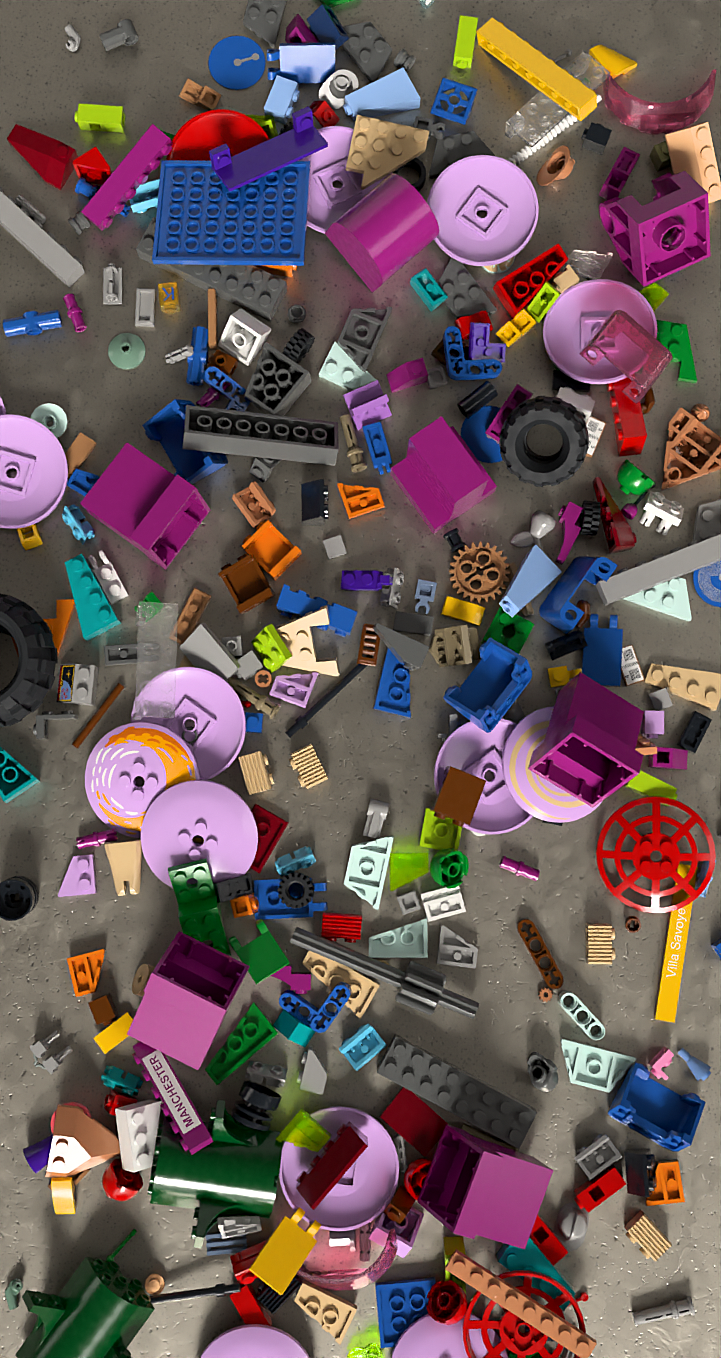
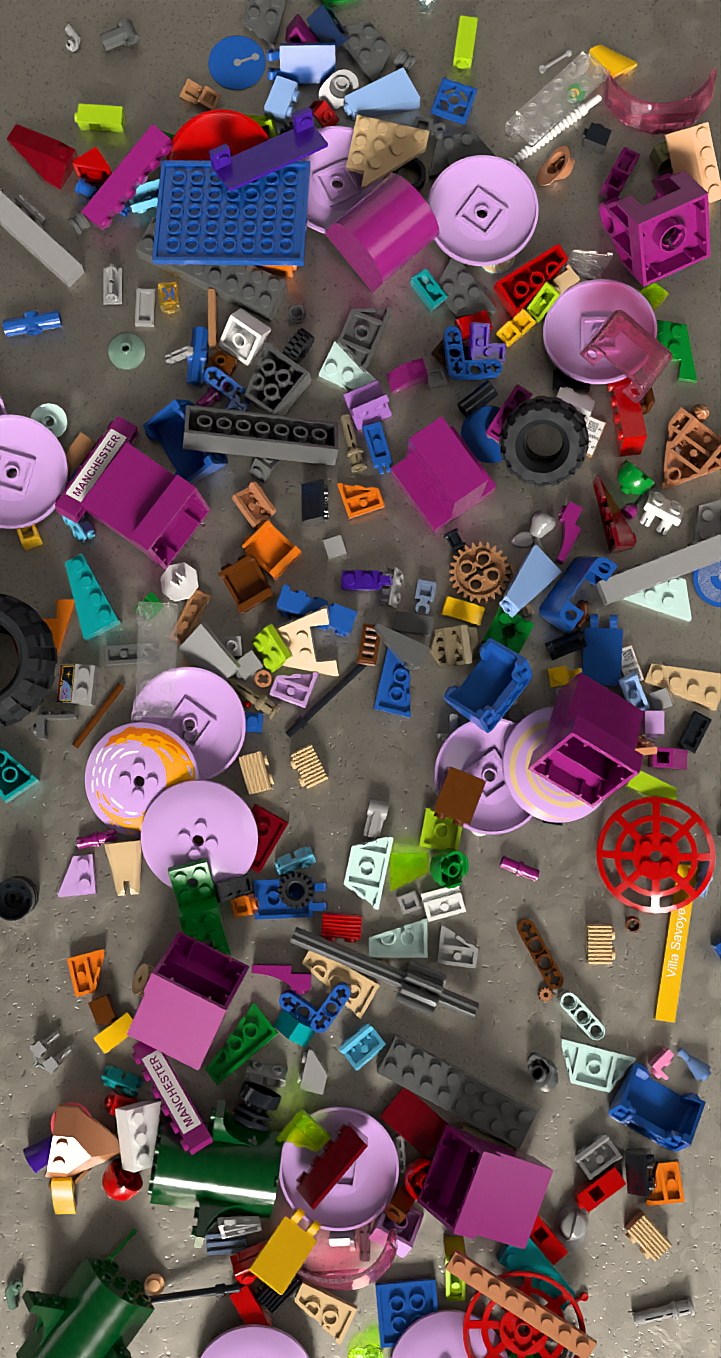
(74, 312): magenta pin -> none
(108, 446): none -> brick
(109, 579): white hinge -> none
(179, 581): none -> white piece
(261, 954): green flag -> none
(447, 1302): red cylinder -> none
(537, 69): yellow brick -> none
(590, 518): black tyre -> none
(633, 691): none -> light blue slope

